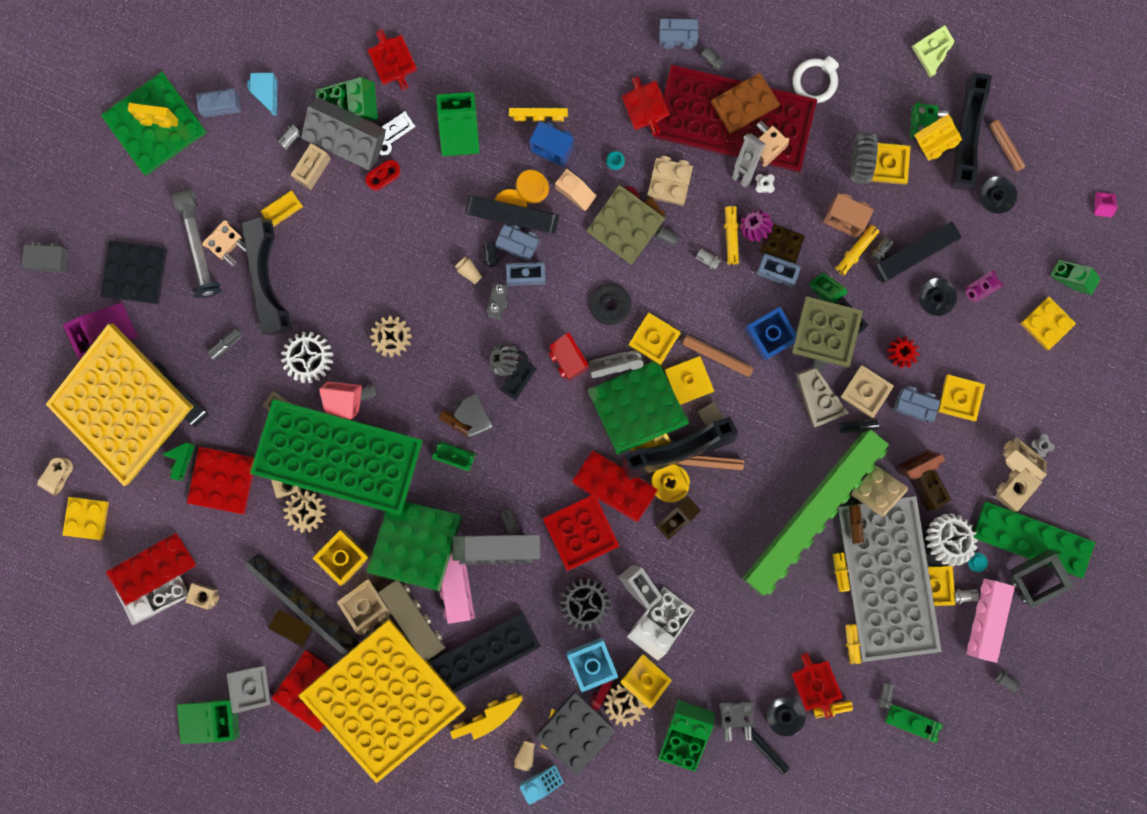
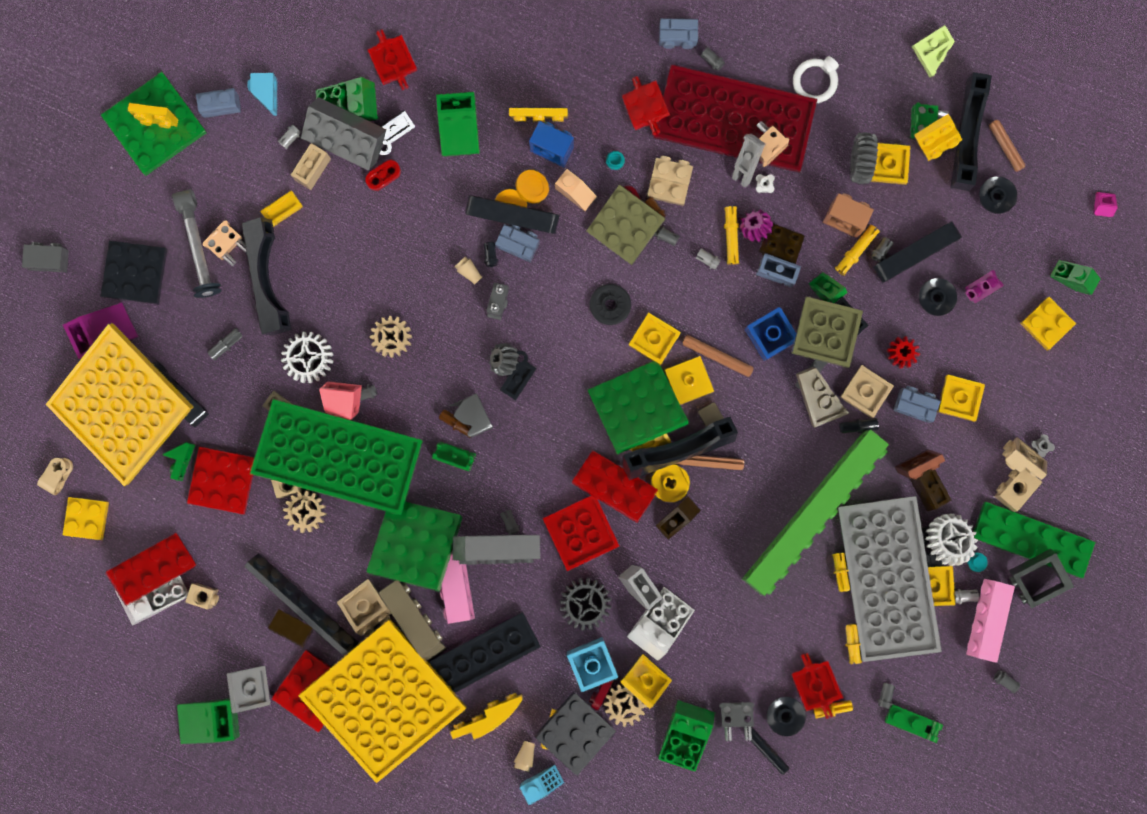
(341, 557): yellow brick -> none
(525, 274): sand blue brick -> none
(568, 357): red slope -> none
(615, 363): light grey hinge -> none
(745, 103): dark orange plate -> none
(856, 524): reddish brown axle -> none
(879, 491): tan plate -> none

